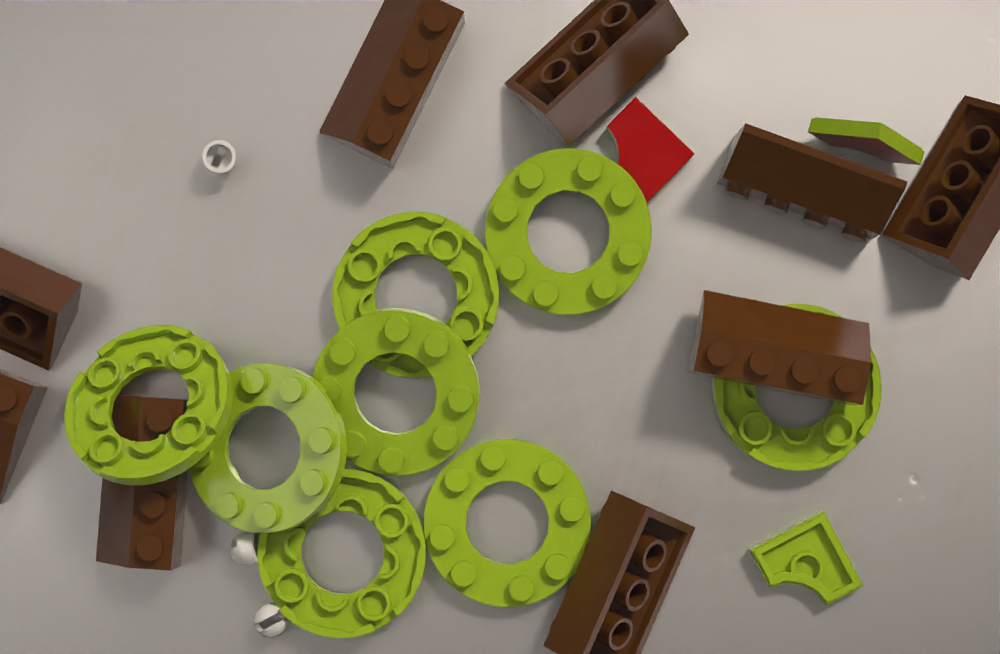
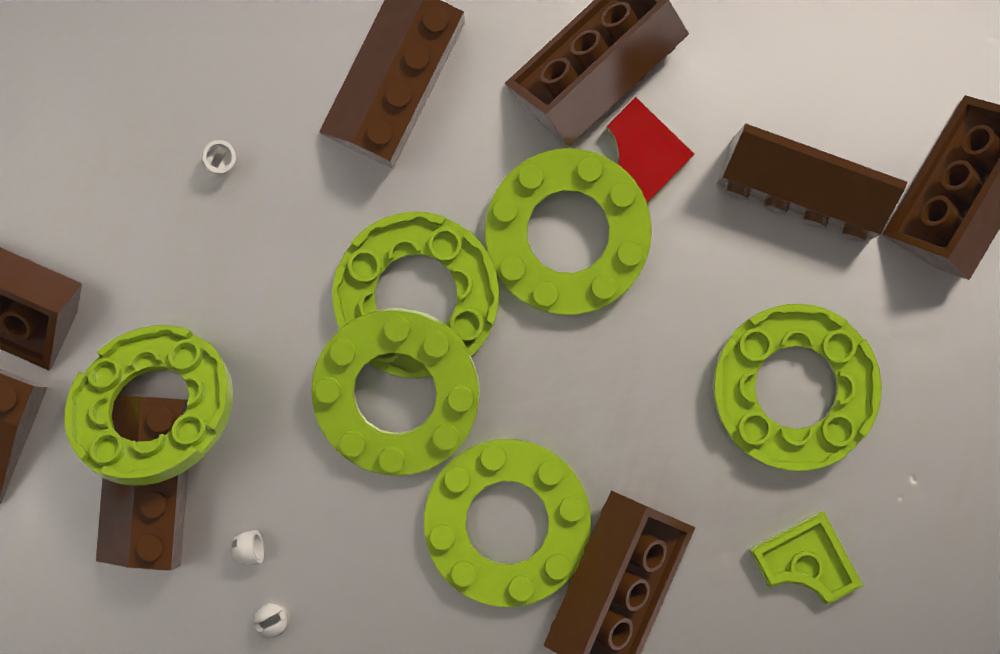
(318, 468): lime plate -> none
(368, 608): lime plate -> none
(781, 348): reddish brown slope -> none
(867, 137): tile -> none

